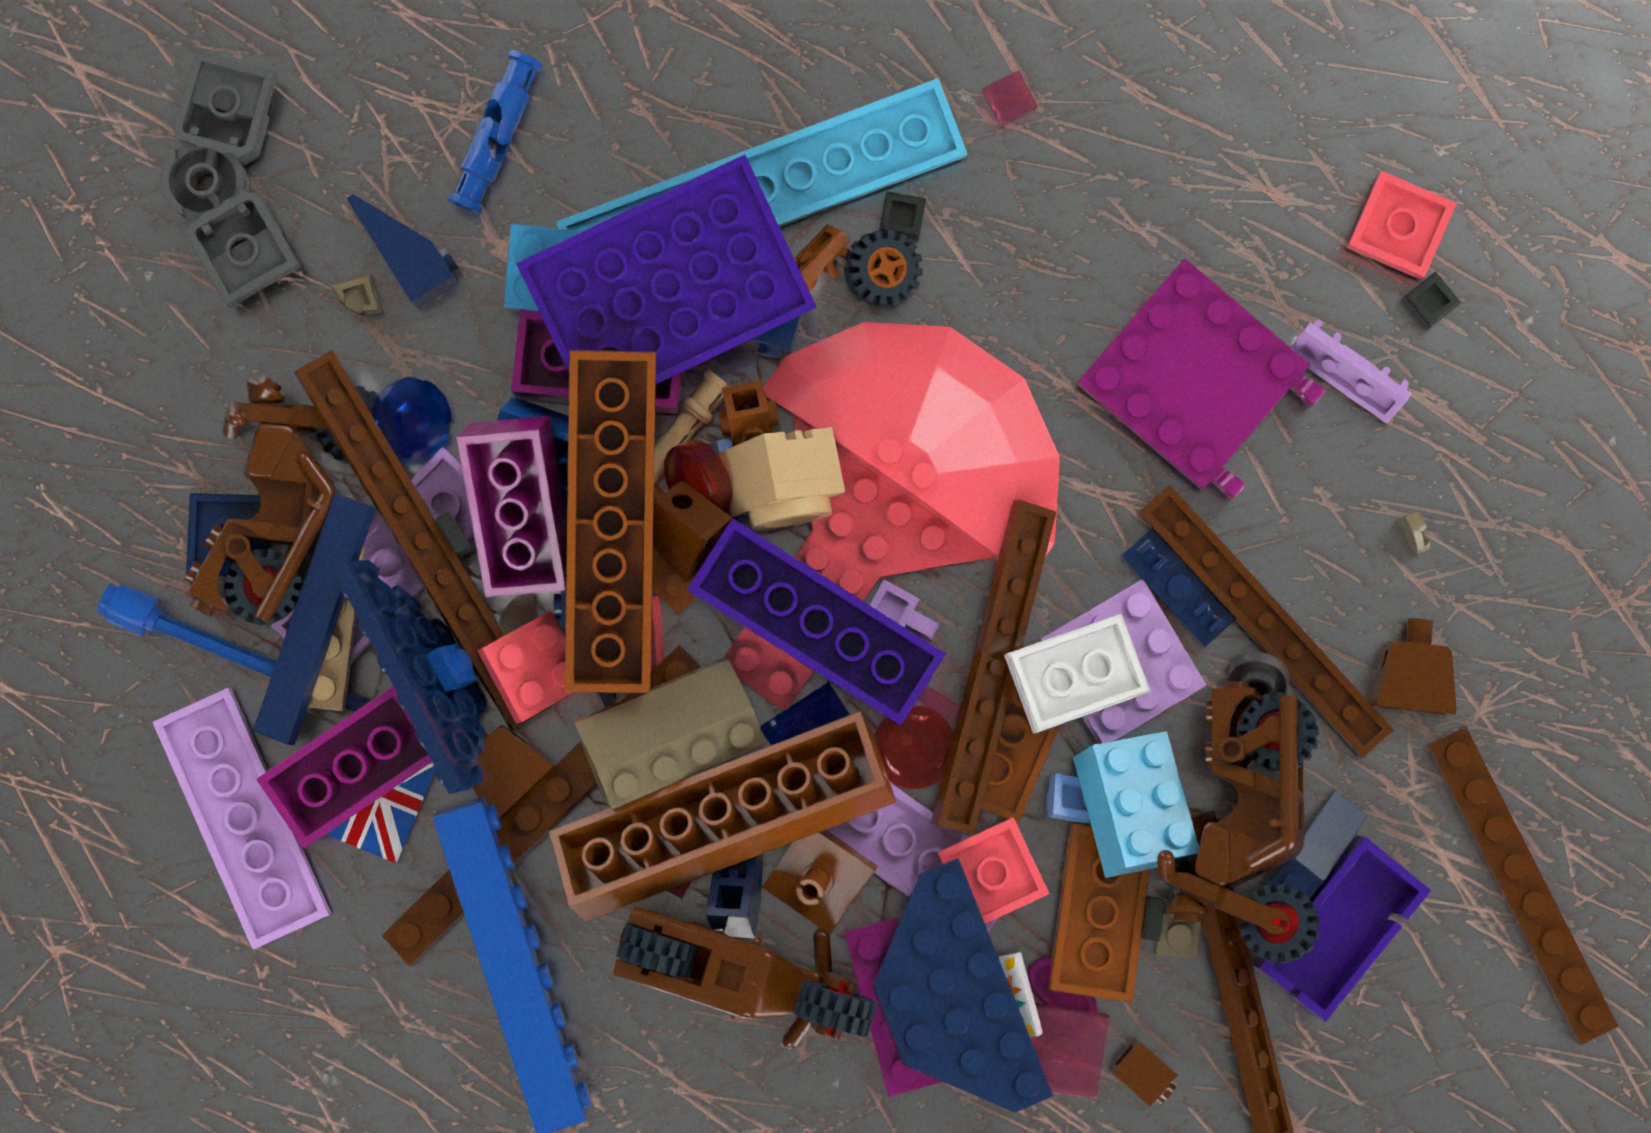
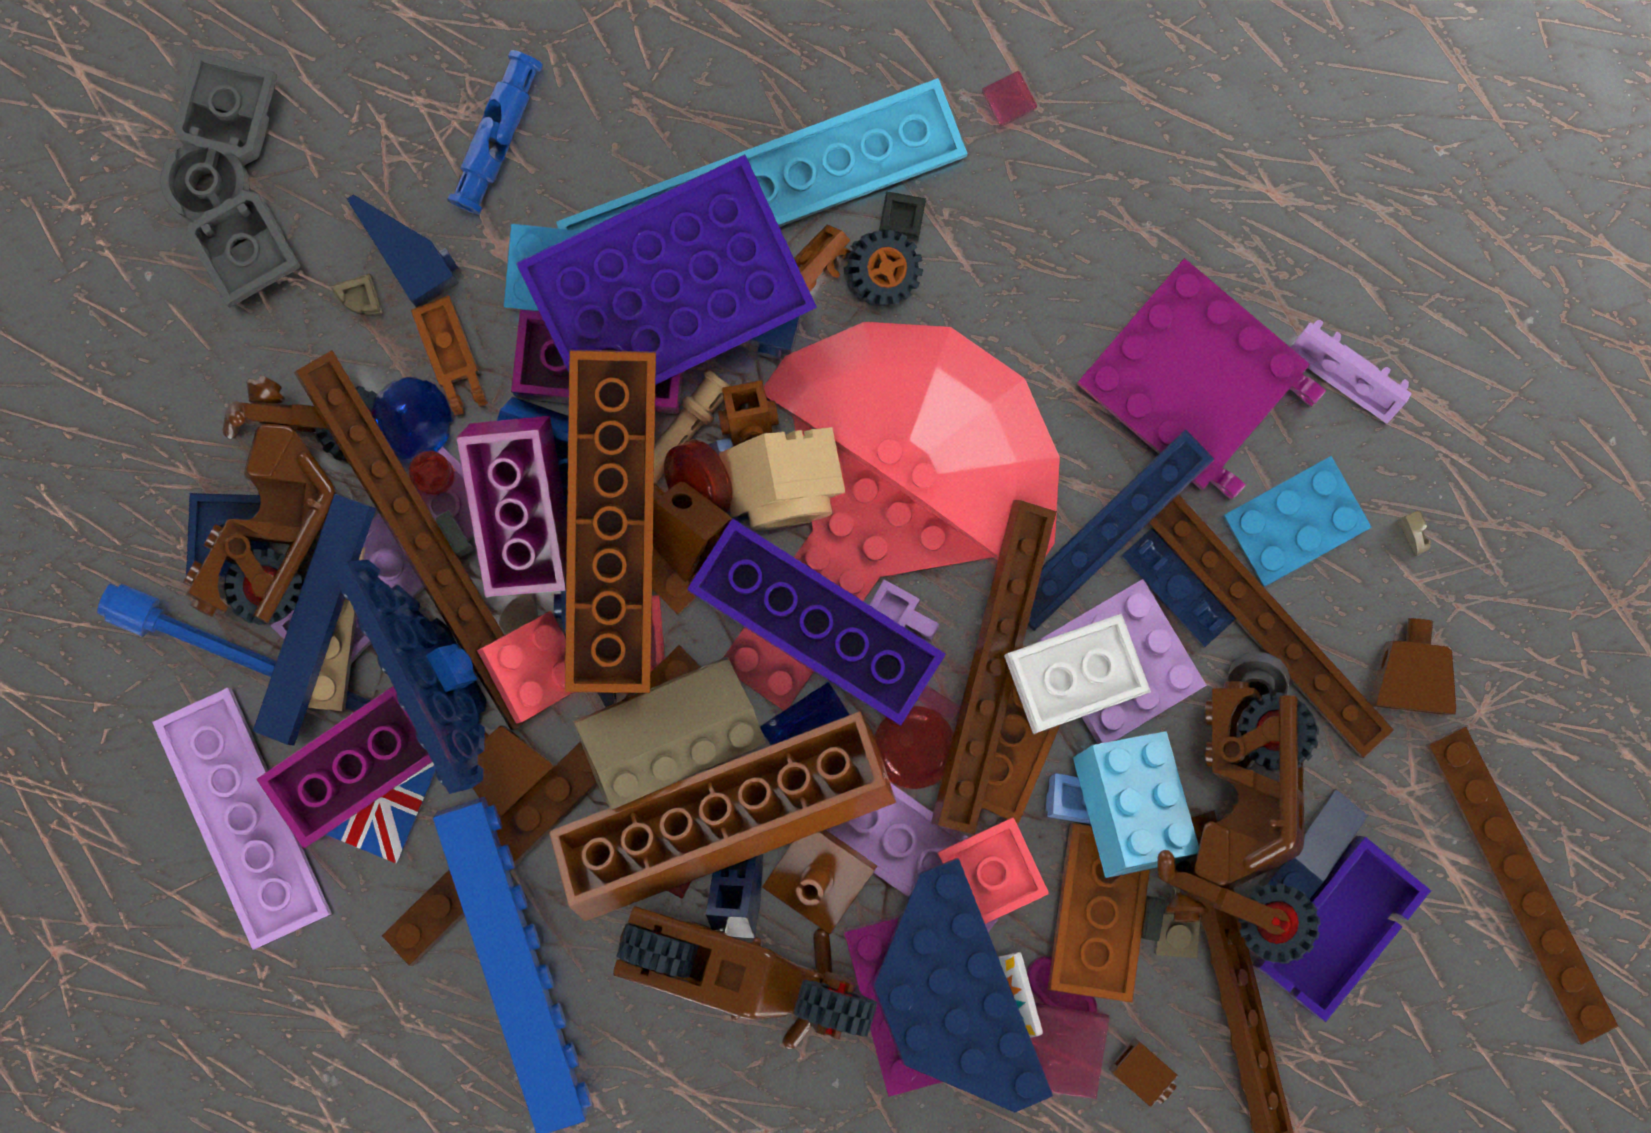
(424, 470): none -> clear red wheel
(448, 350): none -> dark orange hinge
(1117, 524): none -> dark blue tile
(1296, 521): none -> dark azure plate
(1401, 225): coral plate -> none
(1431, 300): pearl dark grey tile -> none

